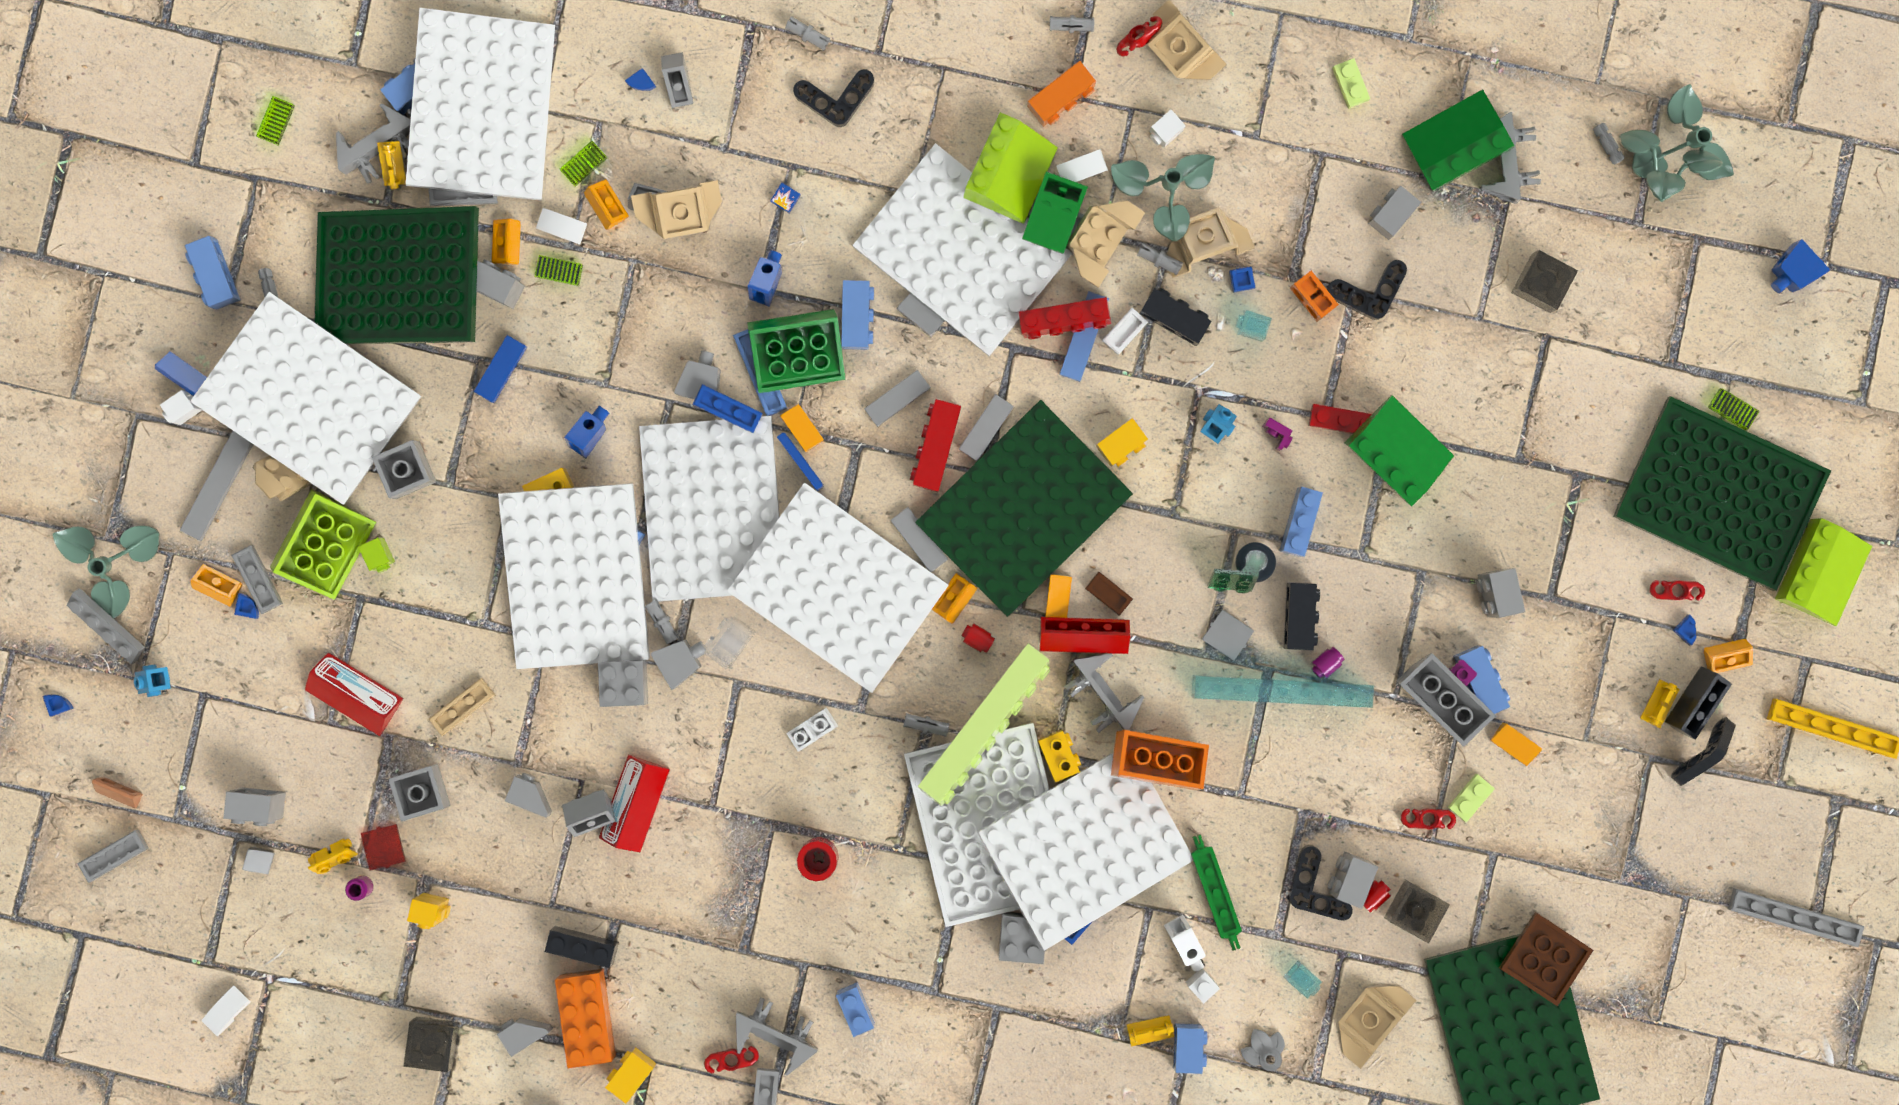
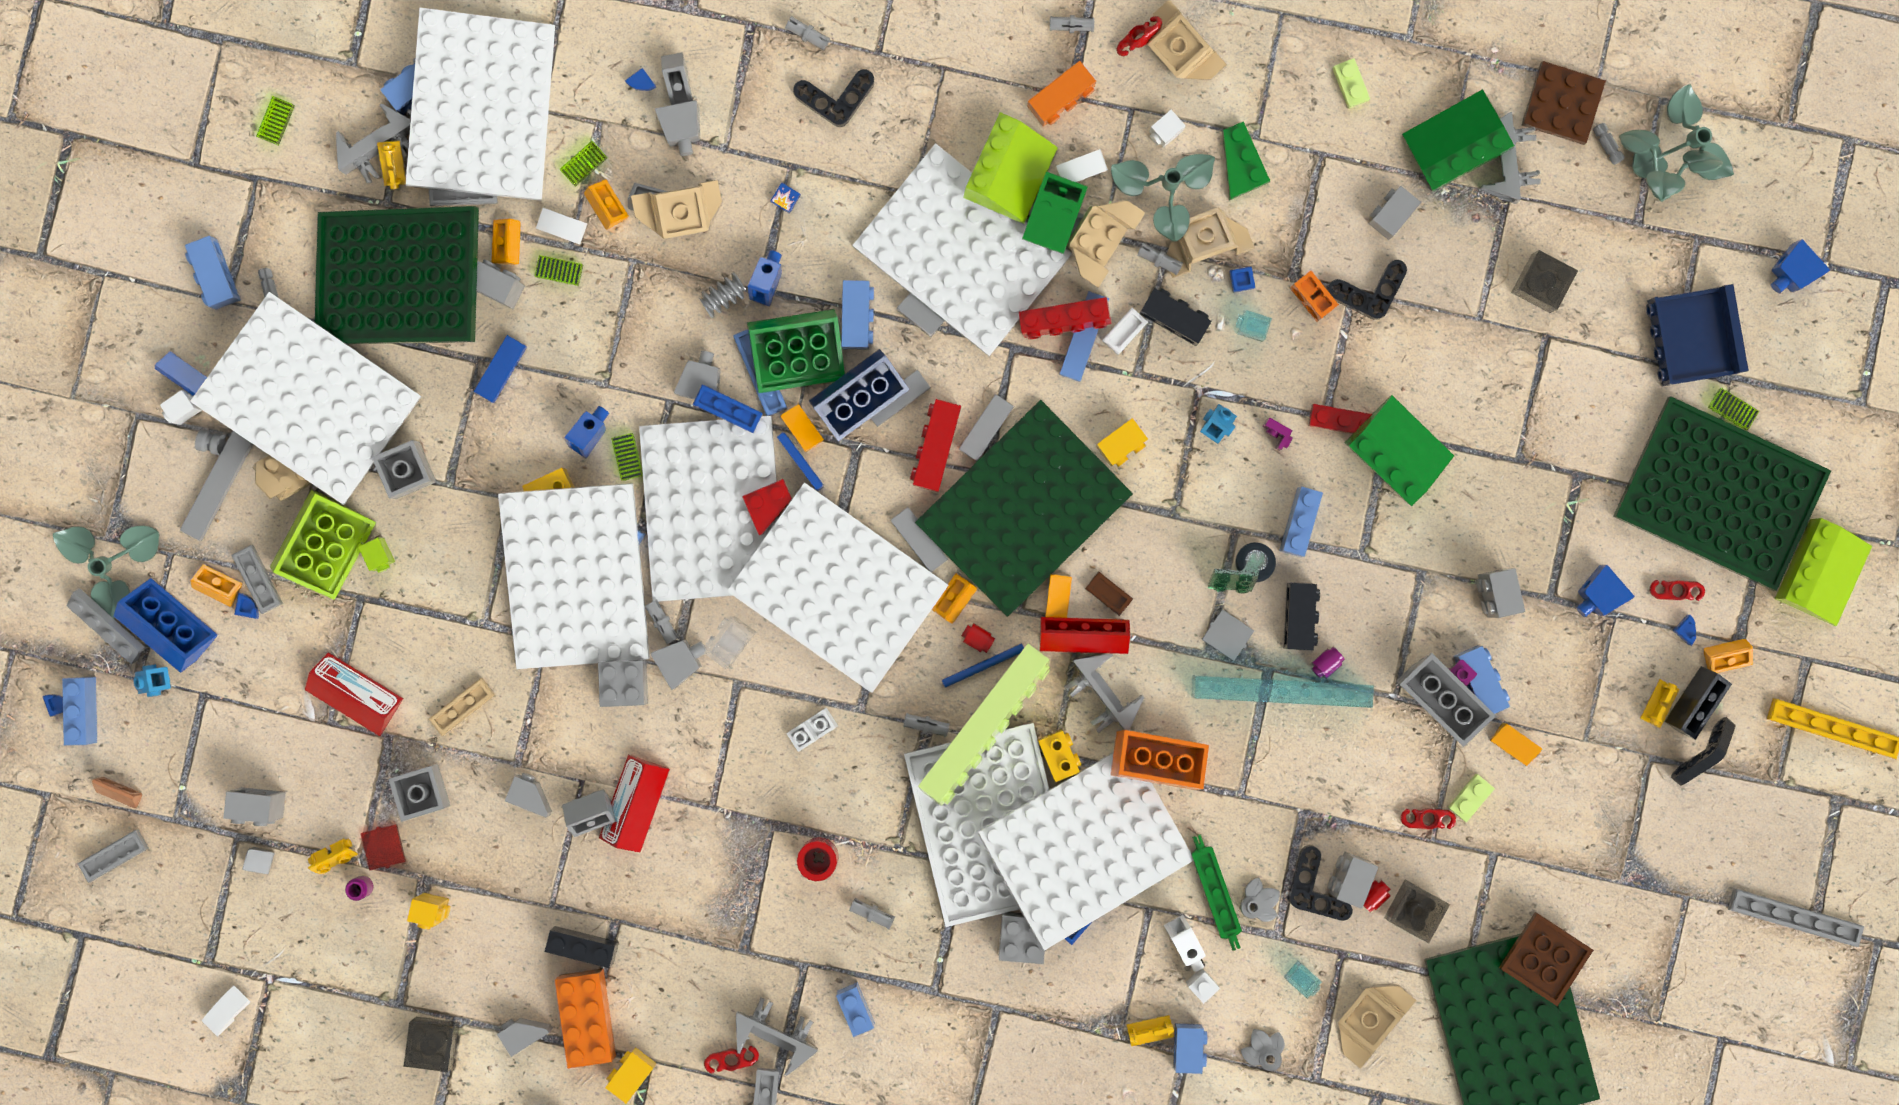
(79, 711): none -> medium blue brick
(164, 624): none -> blue slope
(210, 442): none -> light grey wheel
(627, 457): none -> tile
(681, 125): none -> light grey torso
(723, 294): none -> light grey piece
(767, 504): none -> red wing
(859, 395): none -> dark blue slope
(872, 913): none -> light grey pin
(983, 665): none -> blue bar
(1243, 162): none -> green wing
(1263, 900): none -> light grey plate
(1563, 102): none -> reddish brown plate
(1603, 592): none -> blue torso
(1697, 335): none -> dark blue panel

